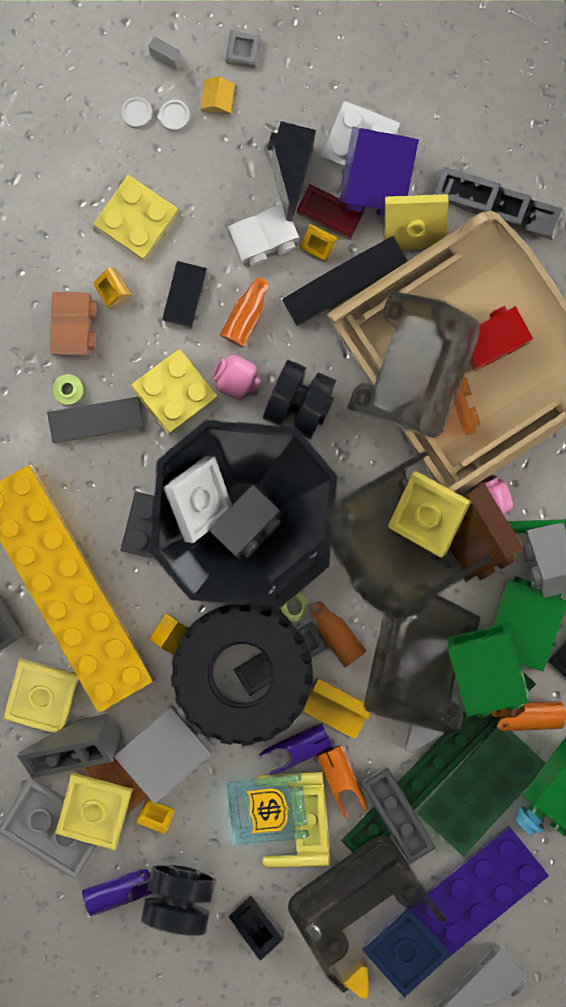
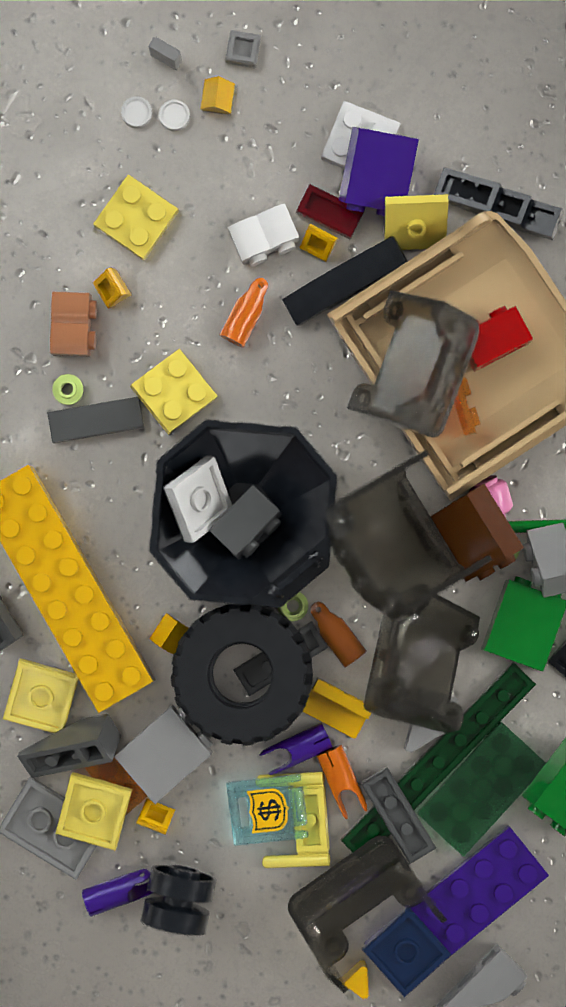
(139, 526): dark grey plate -> none
(184, 294): black tile -> none
(236, 377): bright pink head -> none
(257, 927): black slope -> none
(289, 162): black slope -> none
(306, 402): black wheel -> none
(429, 514): light yellow plate -> none
(488, 670): green brick -> none
(529, 821): medium azure plate -> none
(533, 717): orange piece -> none

